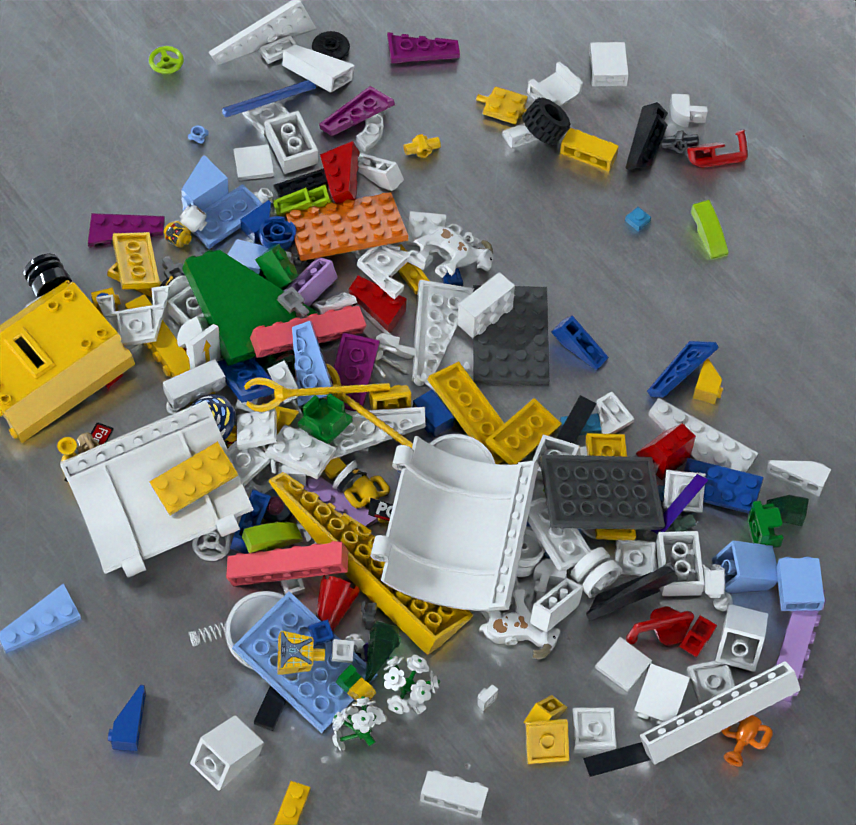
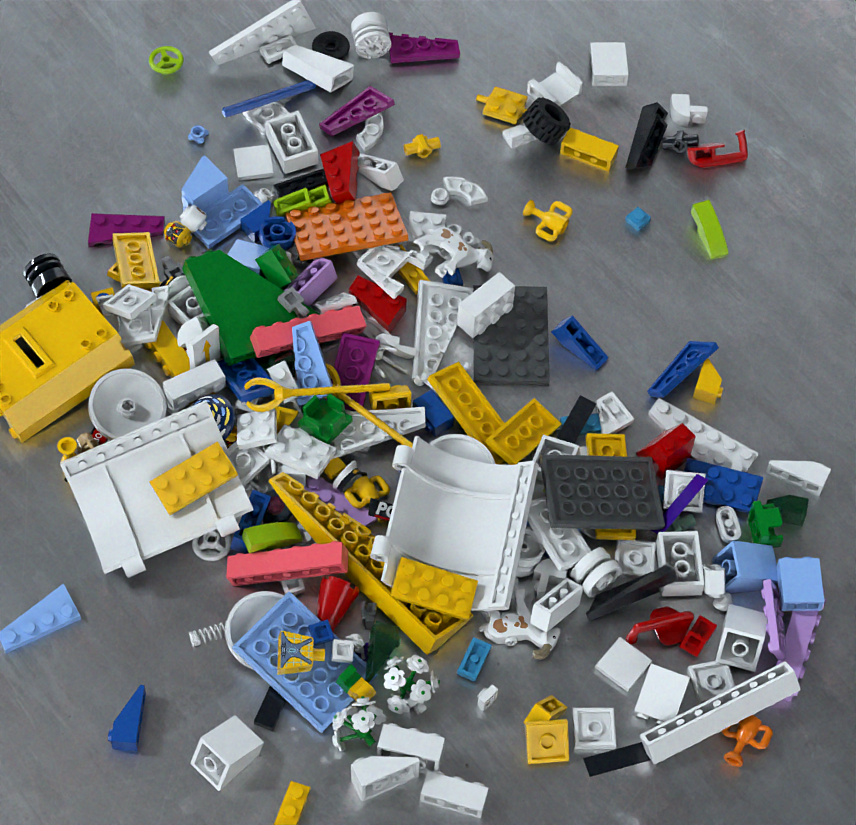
(125, 402): none -> white dish
(130, 302): none -> white plate
(370, 35): none -> white wheel
(381, 773): none -> white slope
(412, 743): none -> white brick
(434, 588): none -> yellow plate
(439, 196): none -> white plate
(459, 186): none -> white tile
(474, 659): none -> dark azure plate
(550, 219): none -> yellow piece
(728, 526): none -> white plate
(775, 623): none -> lavender wing

